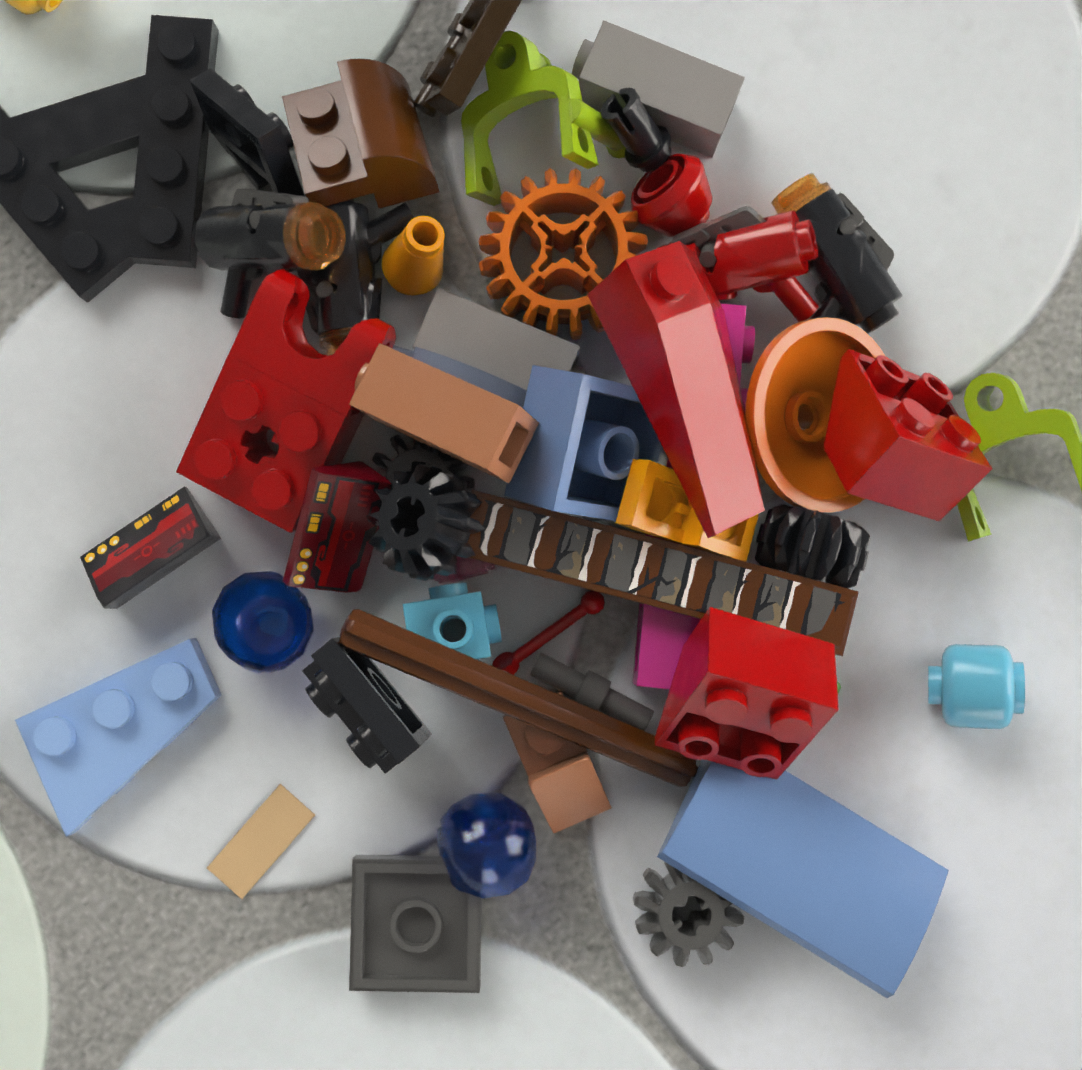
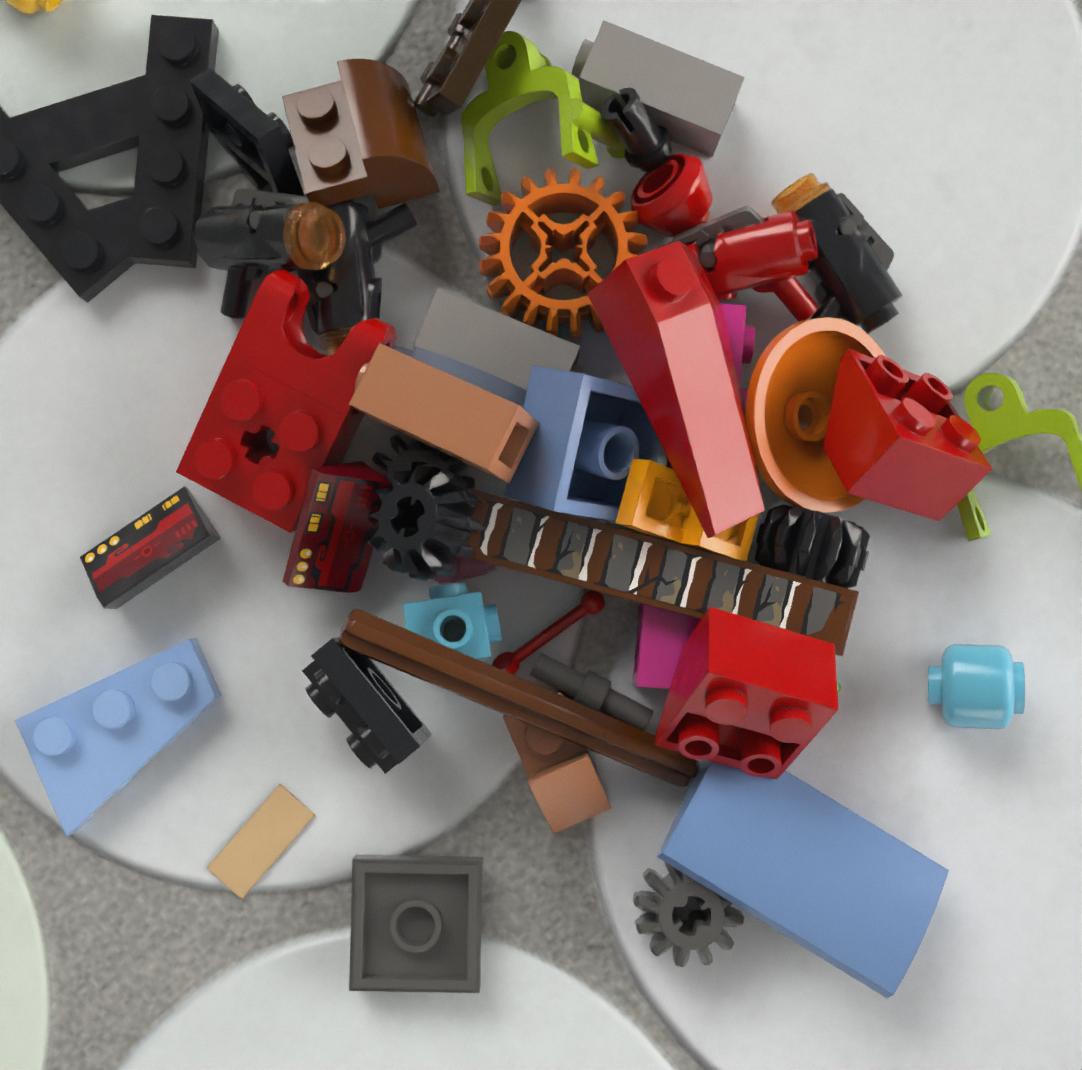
(262, 622): clear blue hair -> none
(415, 257): light orange cone -> none
(487, 844): clear blue hair -> none

